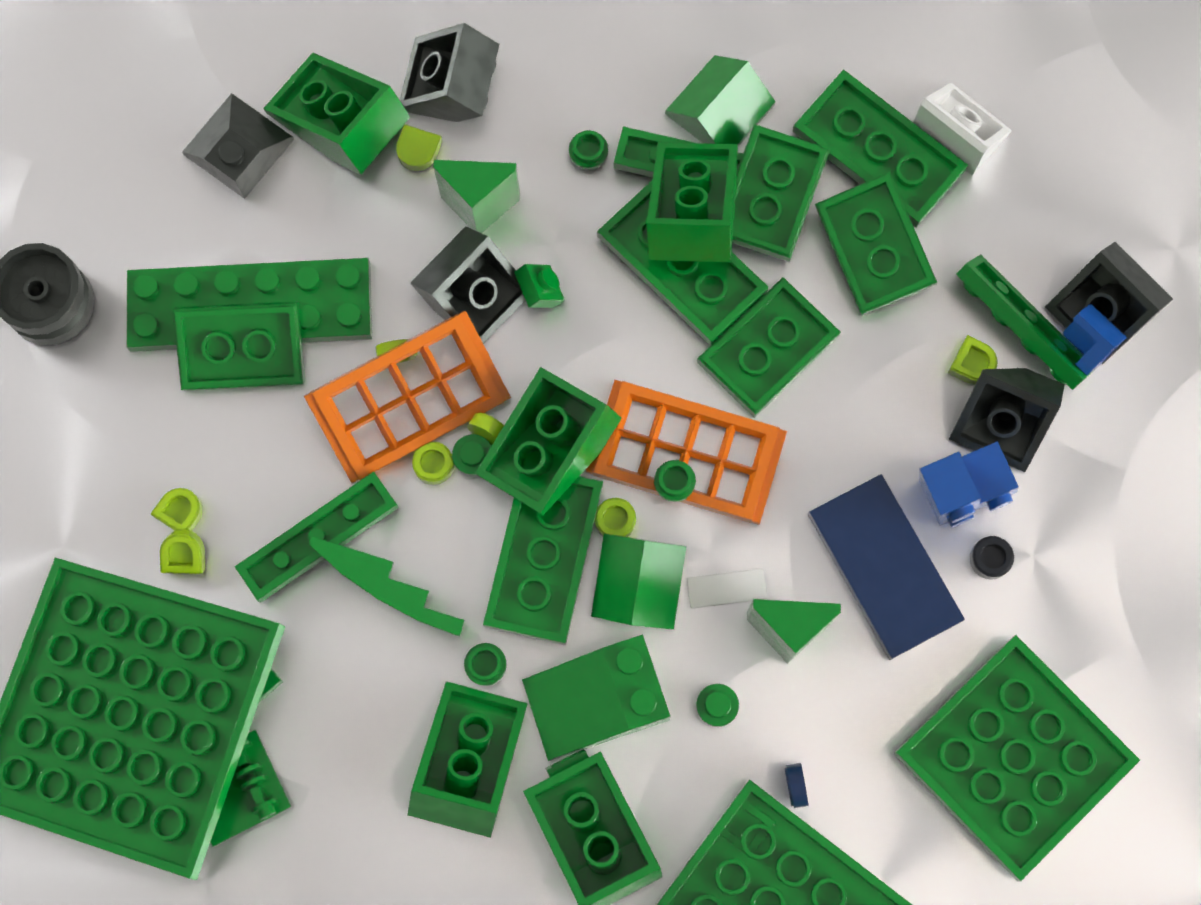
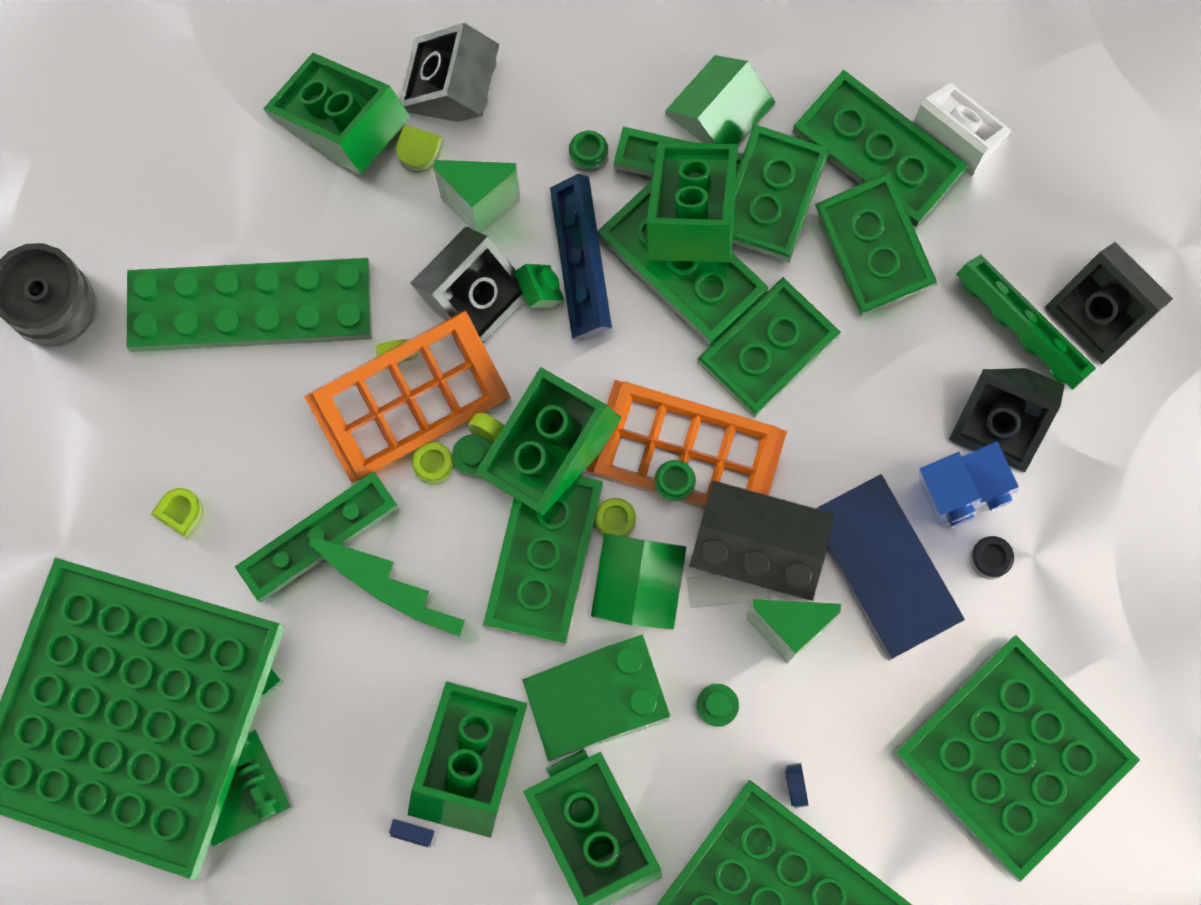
(182, 553): lime tile -> none
(238, 145): pearl dark grey slope -> none
(239, 345): green tile -> none
(413, 833): none -> dark blue tile
(485, 664): green plate -> none
(580, 257): none -> dark blue plate
(762, 540): none -> pearl dark grey slope
(972, 359): lime tile -> none
(1093, 337): blue panel -> none

